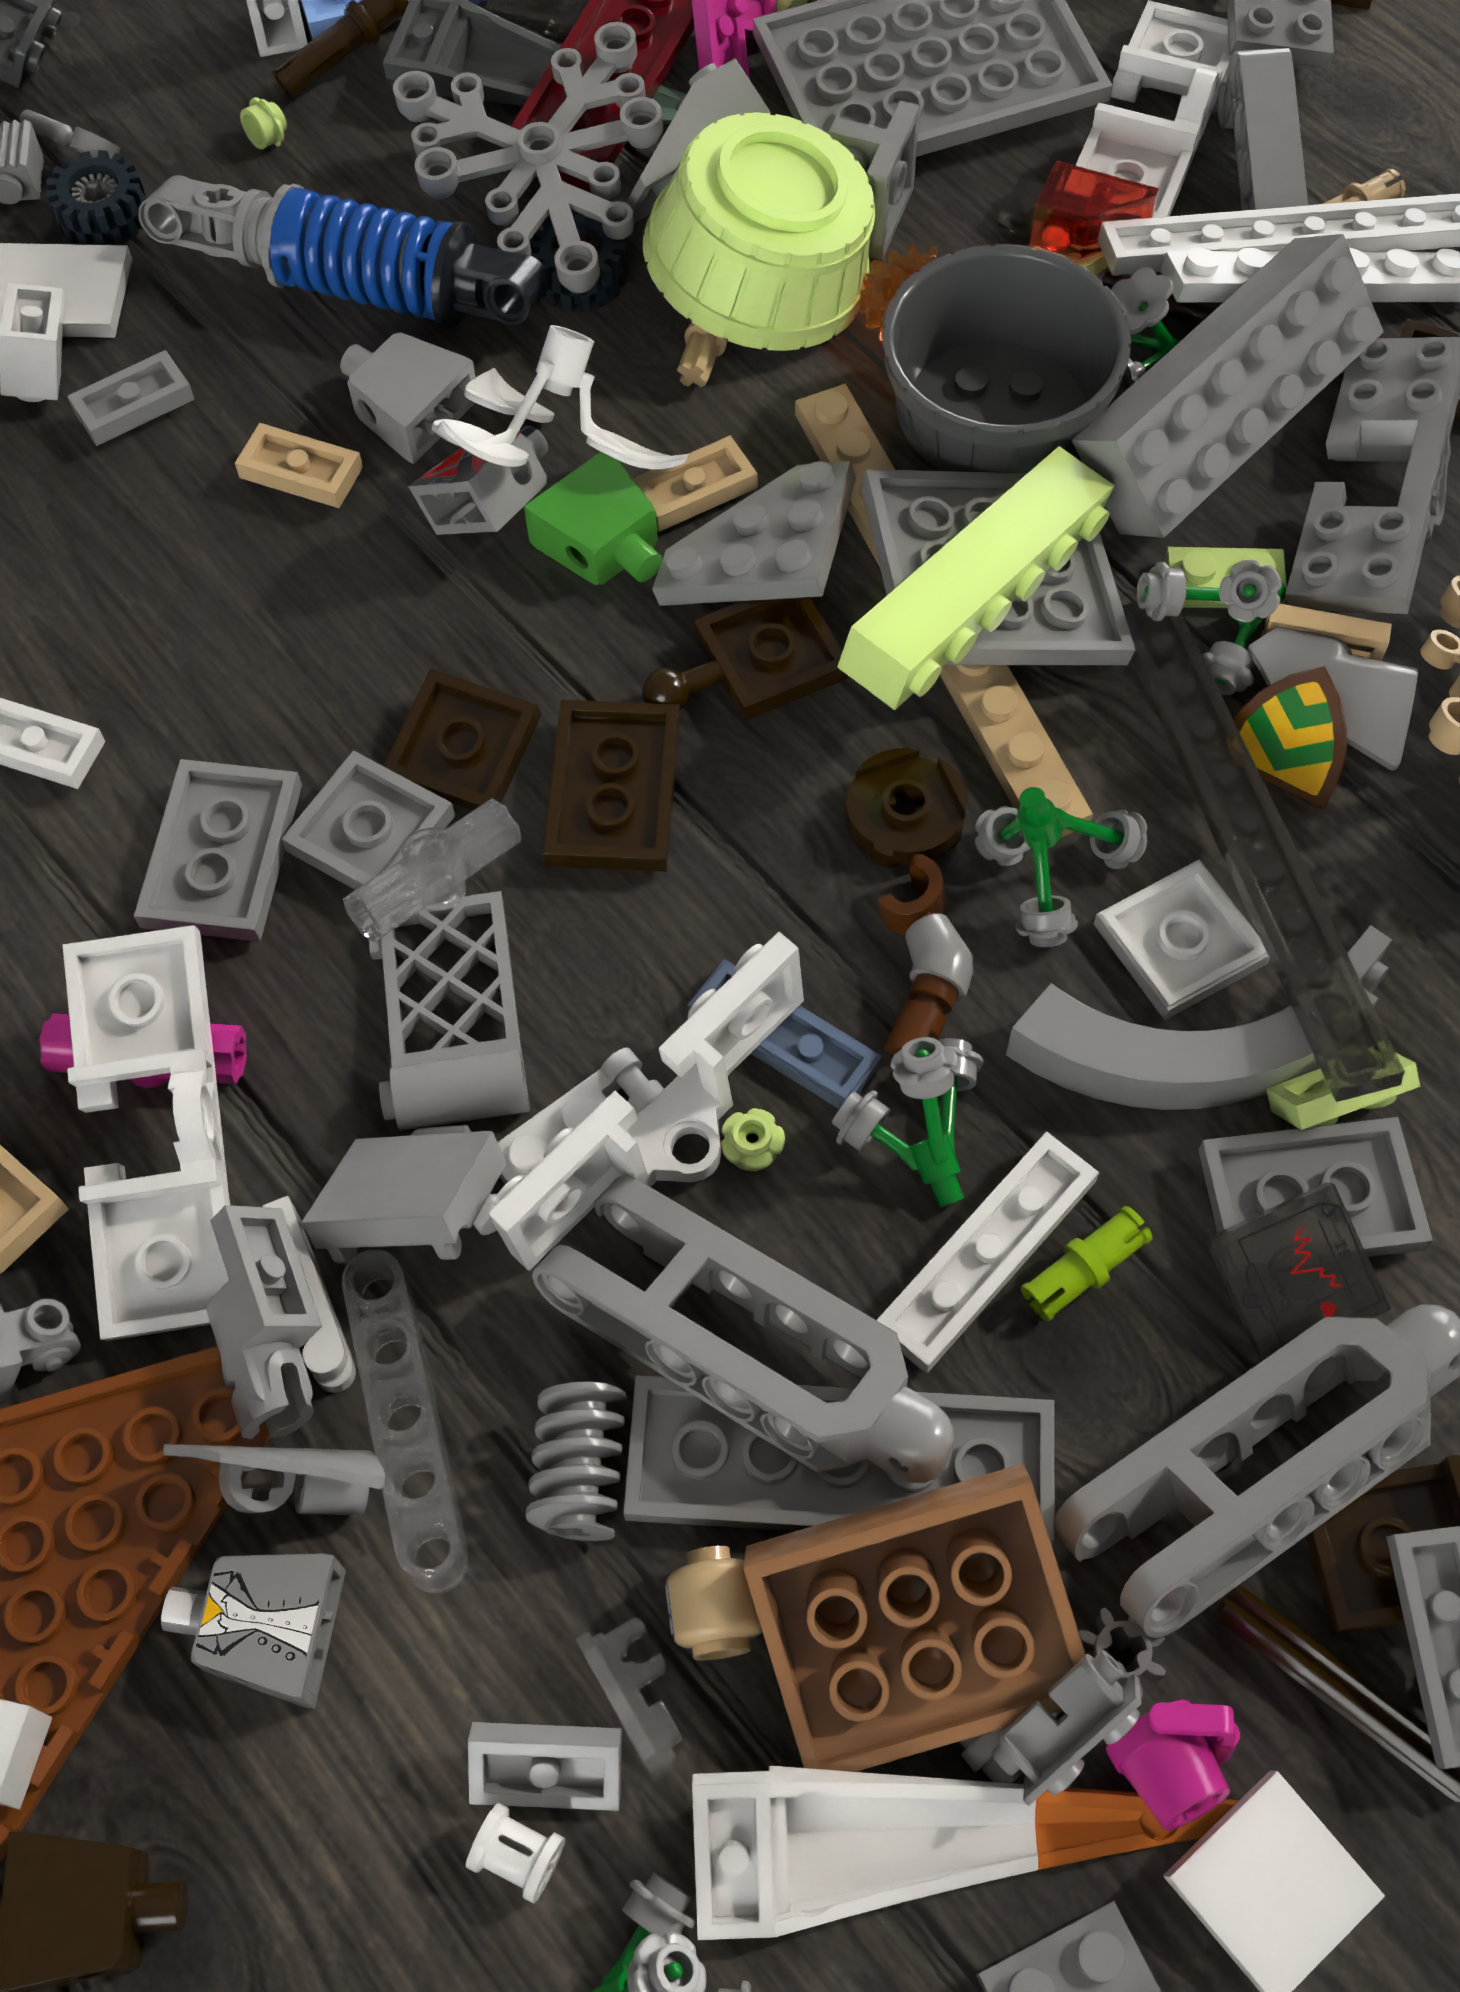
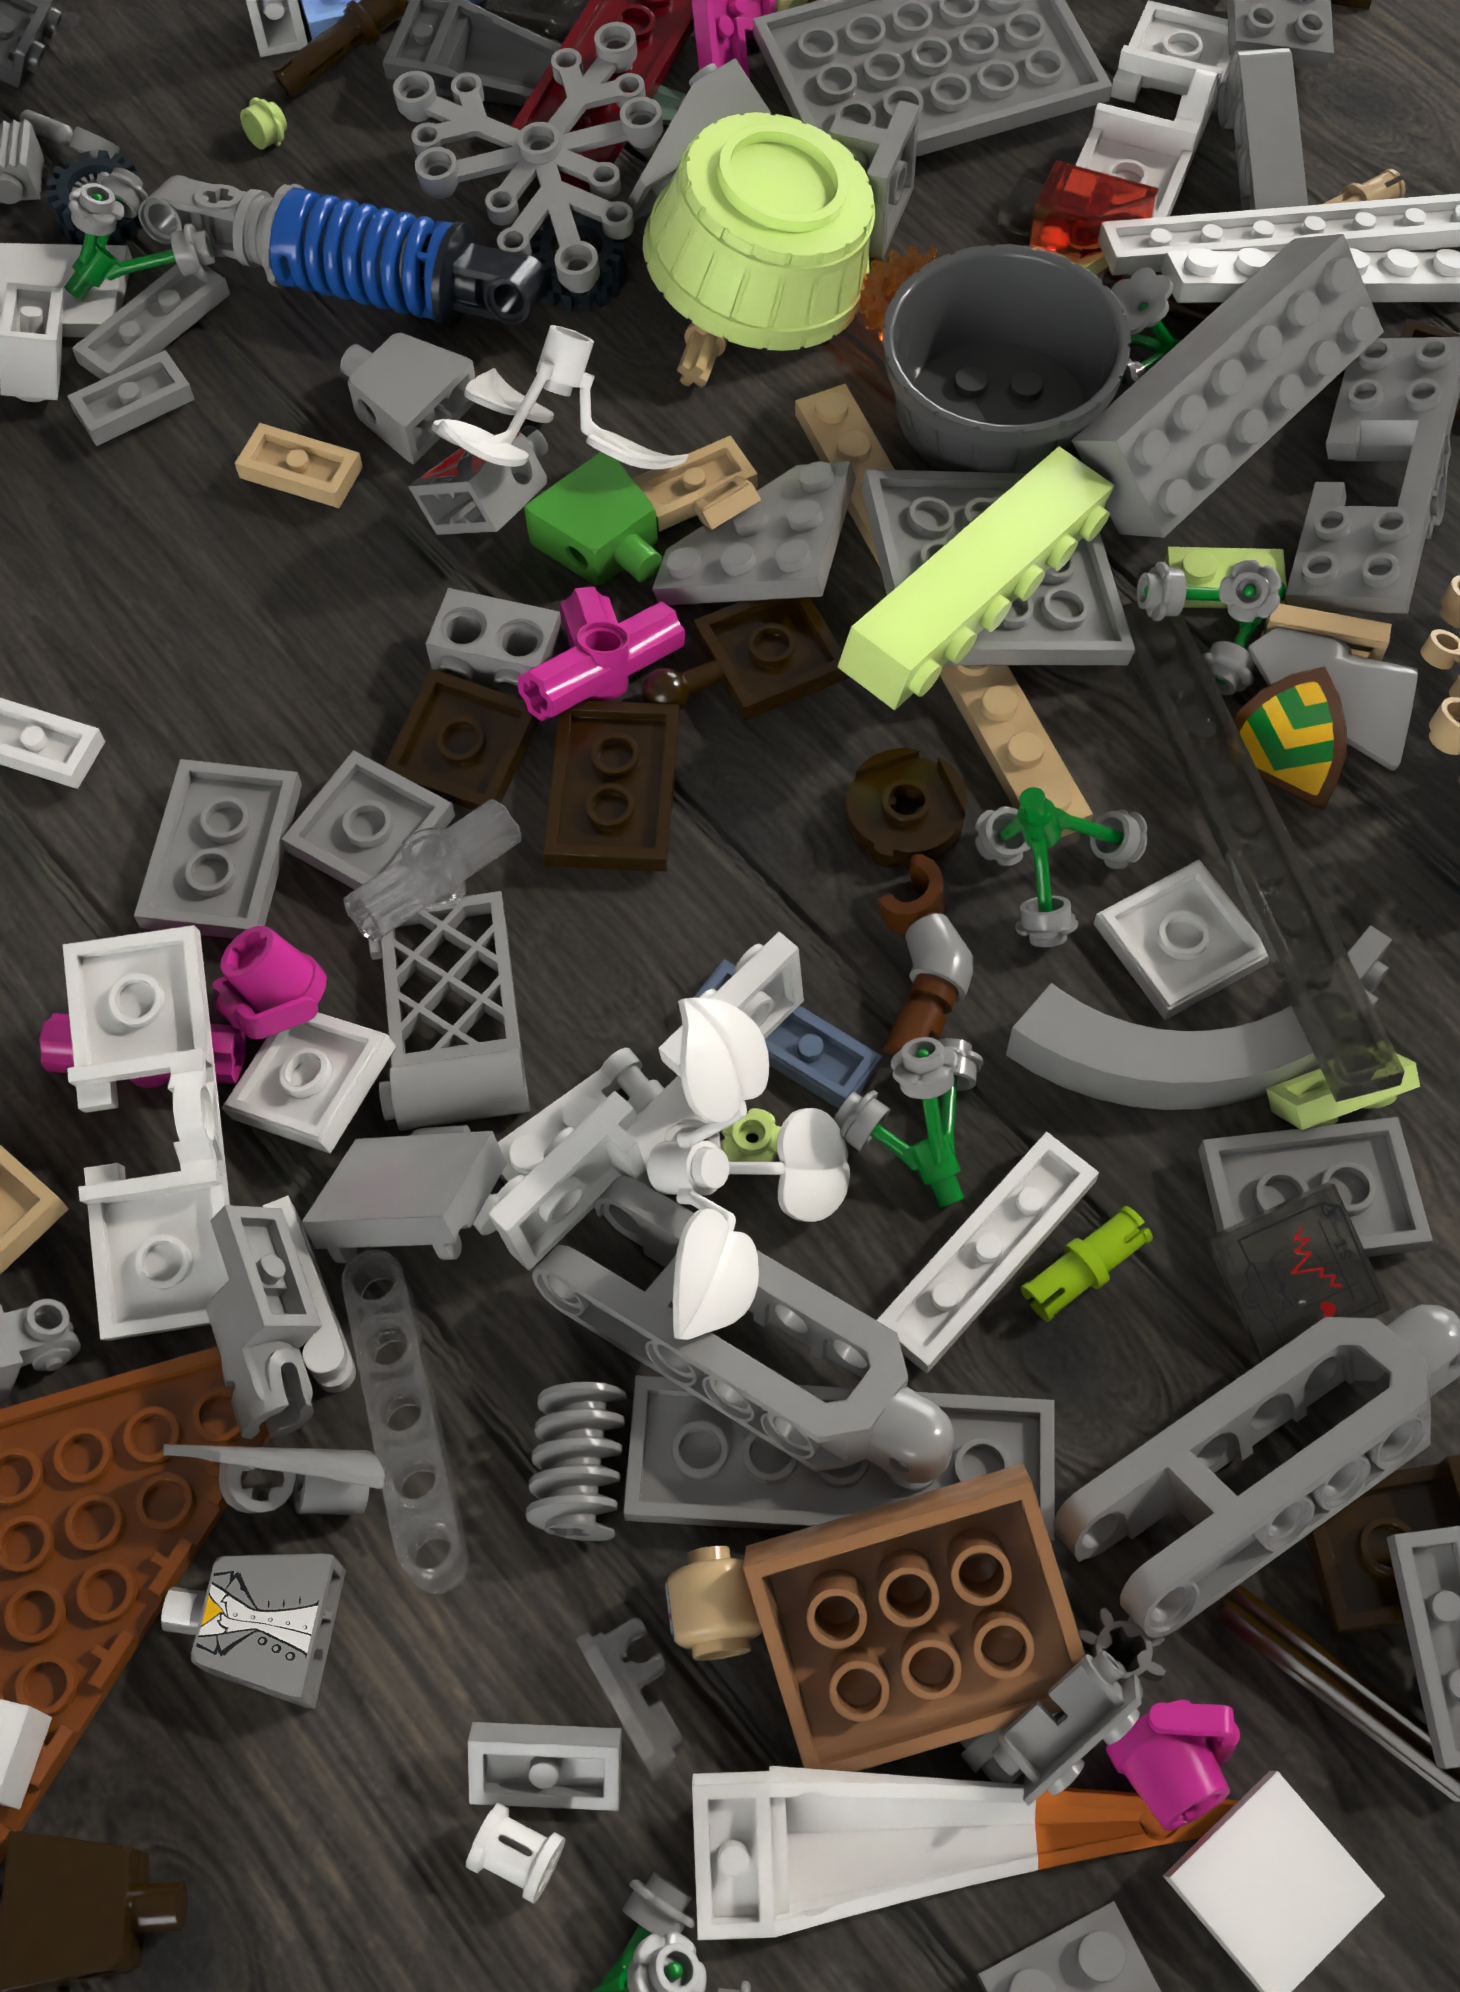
(96, 213): none -> light grey plant
(150, 321): none -> light grey plate
(272, 978): none -> dark pink piece
(310, 1080): none -> white plate
(496, 638): none -> light grey brick
(599, 653): none -> dark pink piece
(720, 1068): none -> white plant
(725, 501): none -> tan tile

